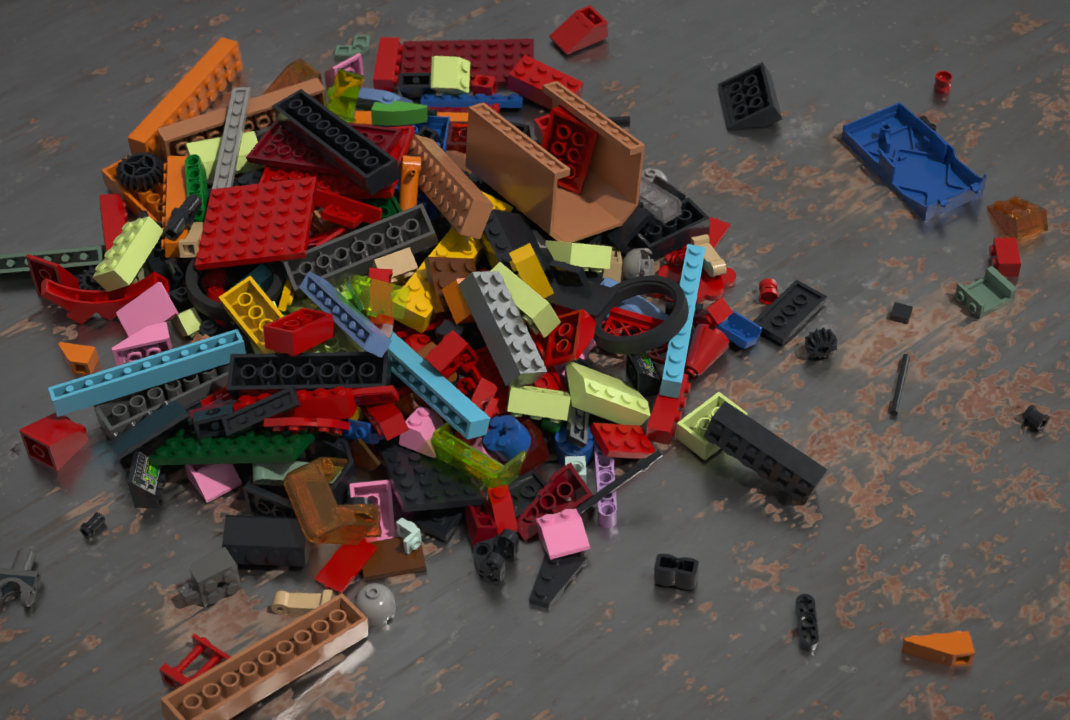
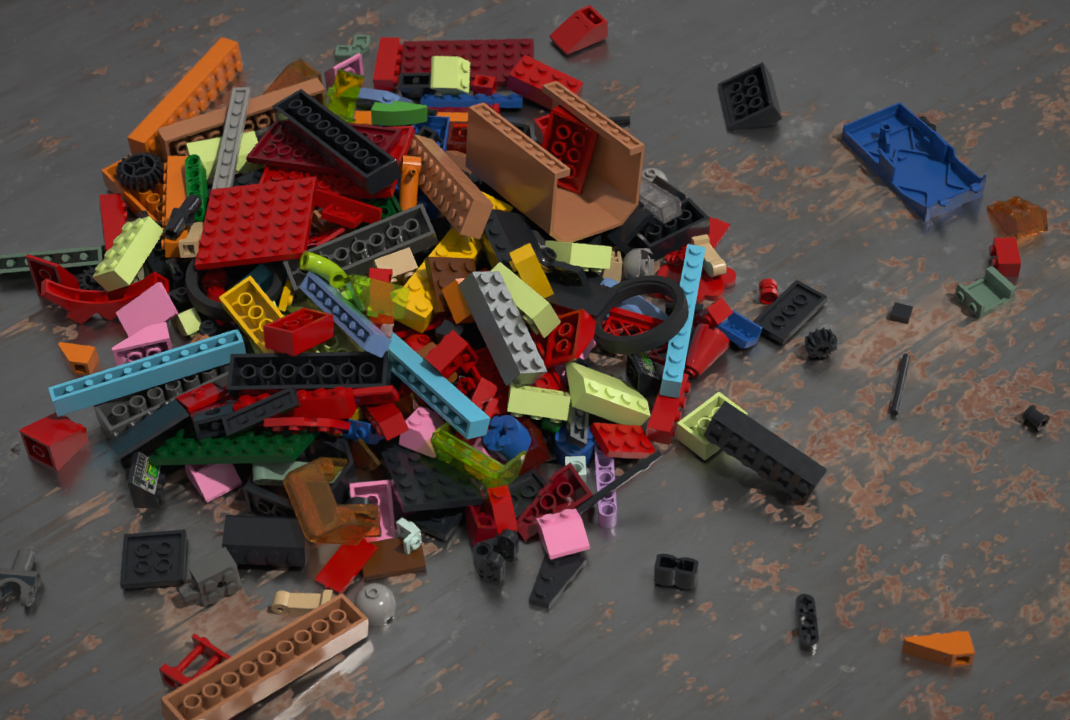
(88, 529): black pin -> none
(153, 559): none -> black plate
(200, 397): none -> red plate
(323, 267): none -> lime cylinder
(545, 257): none -> black piece
(943, 82): red wheel -> none

